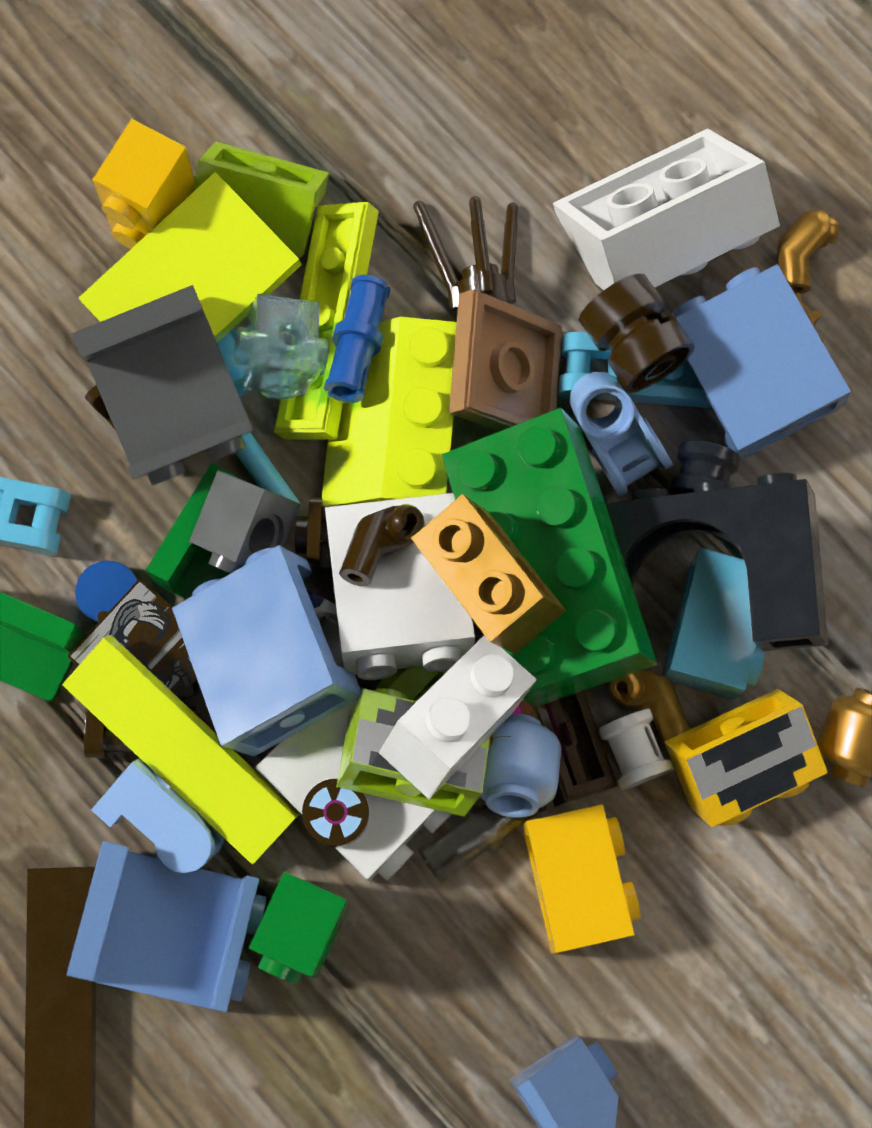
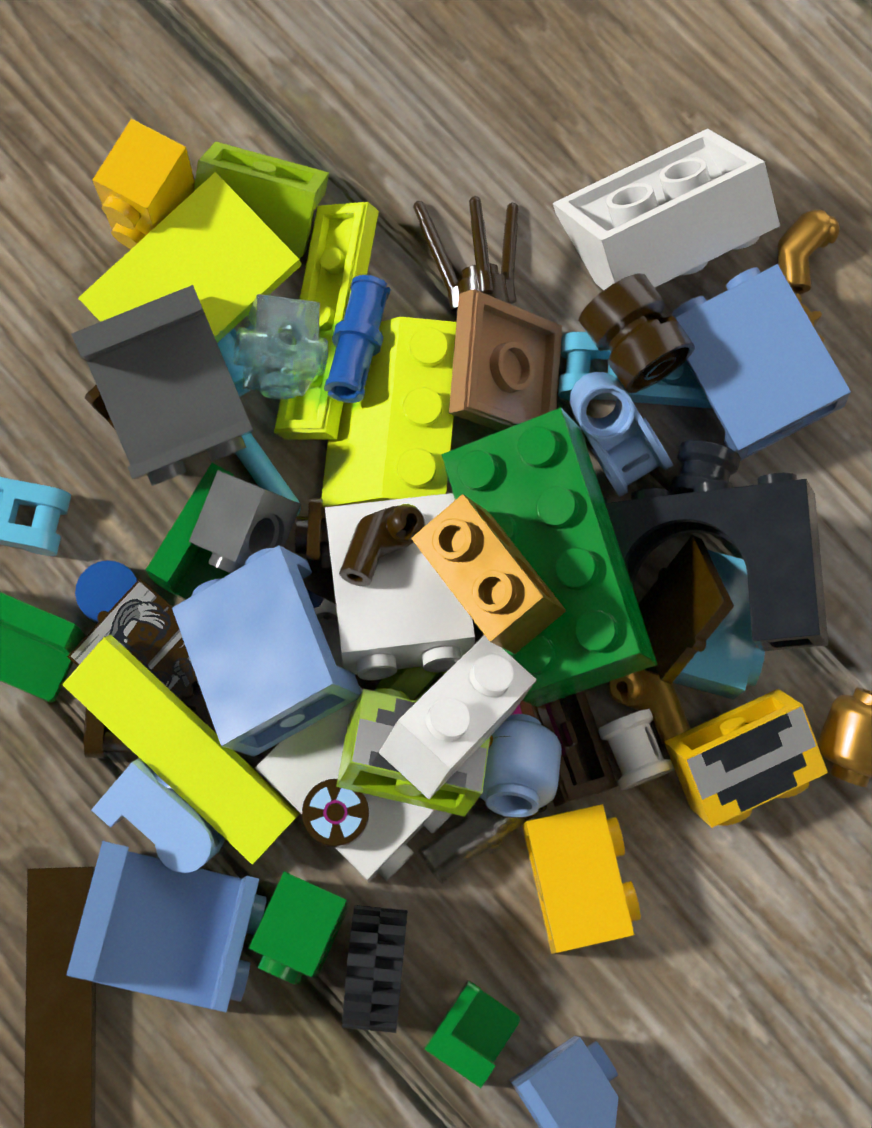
(374, 969): none -> black tyre
(473, 1034): none -> green panel
(684, 608): none -> dark brown piece

